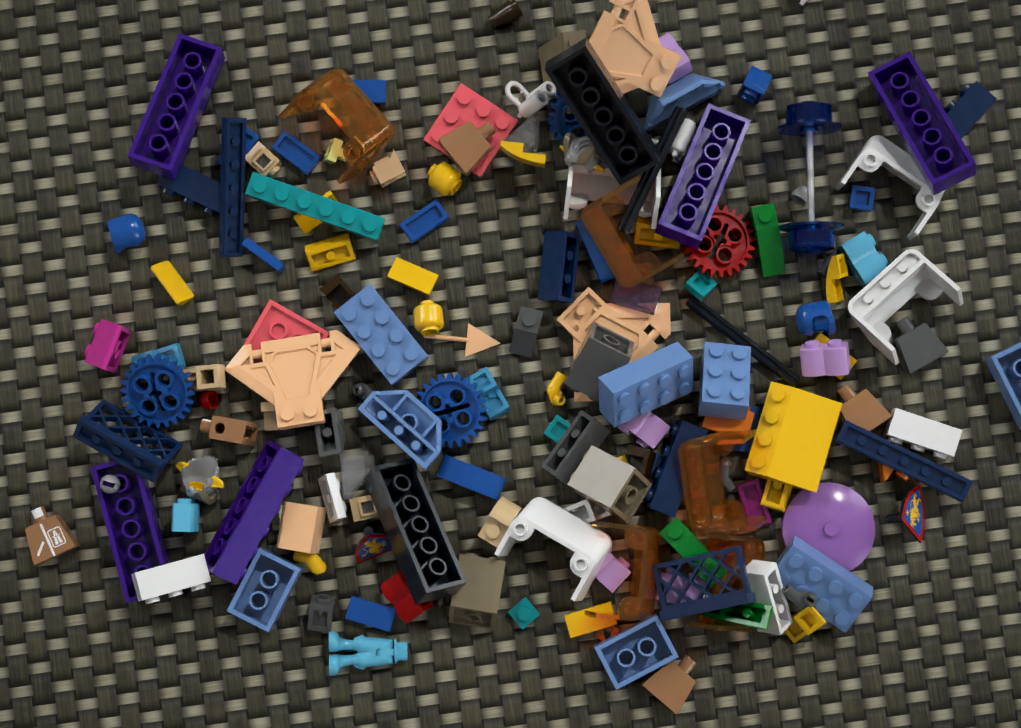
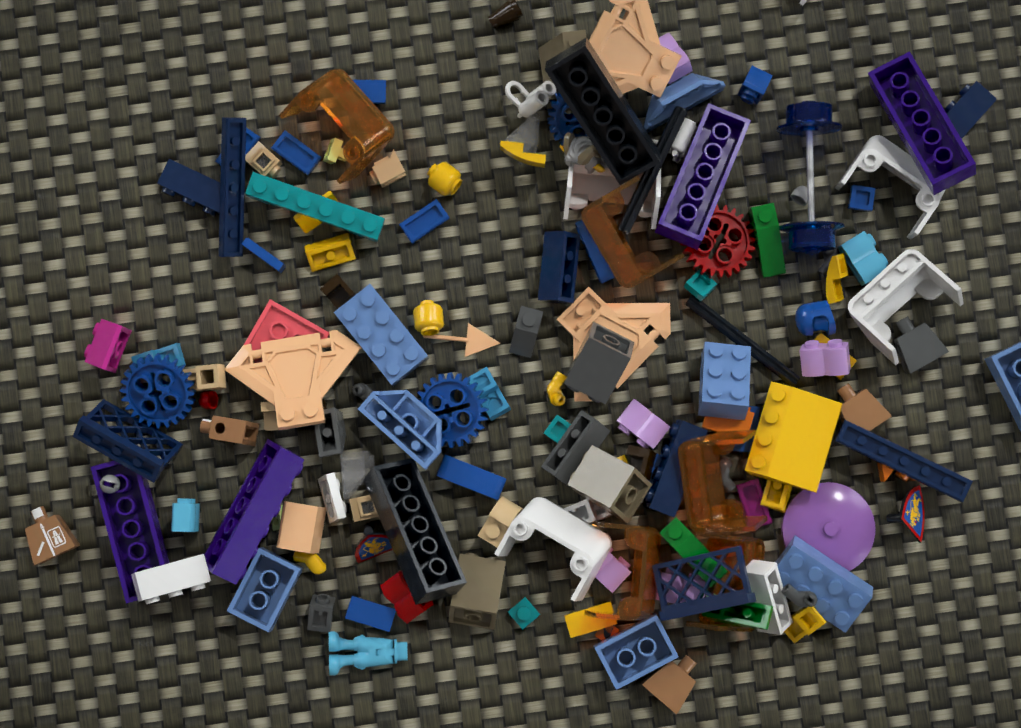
(126, 231): blue helmet -> none
(172, 282): yellow slope -> none
(176, 106): dark purple brick -> none
(201, 479): light grey hair -> none
(412, 276): yellow slope -> none
(466, 107): coral plate -> none
(467, 145): medium nougat torso -> none
(640, 297): clear purple slope -> none
(645, 384): medium blue brick -> none
(646, 236): yellow slope -> none
(922, 433): white brick -> none

